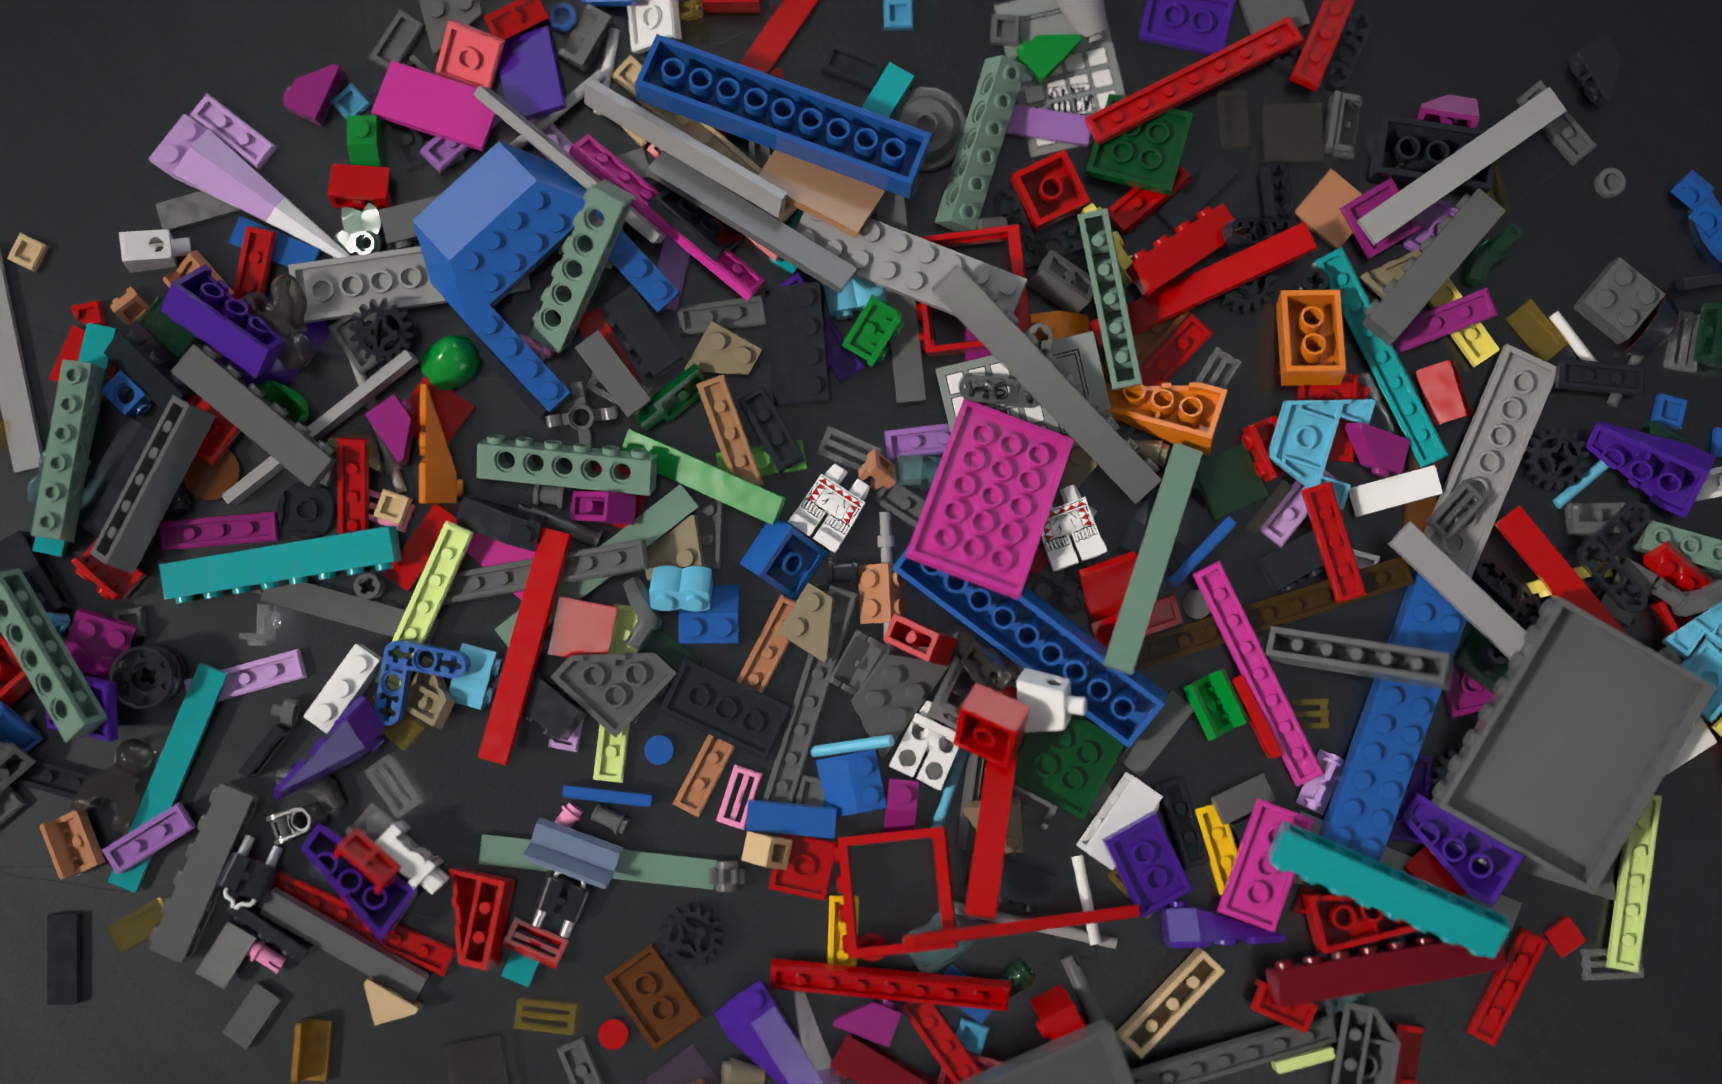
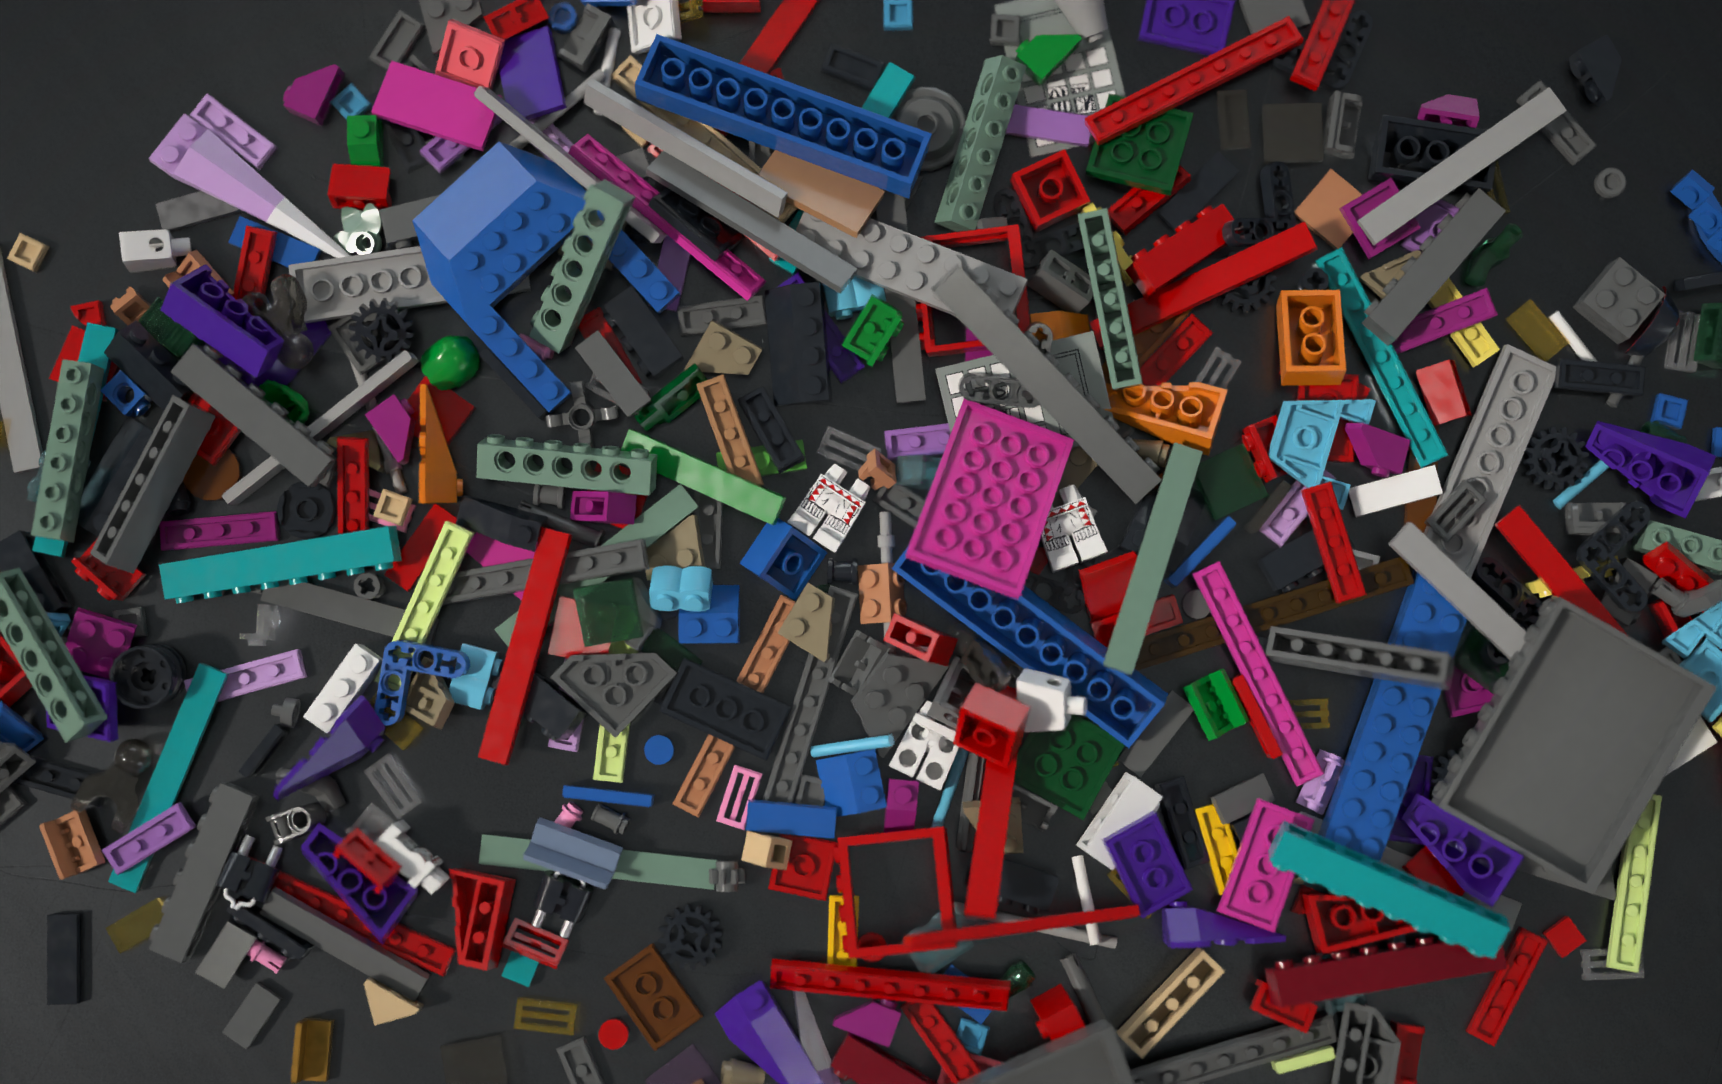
(608, 612): none -> clear green tile

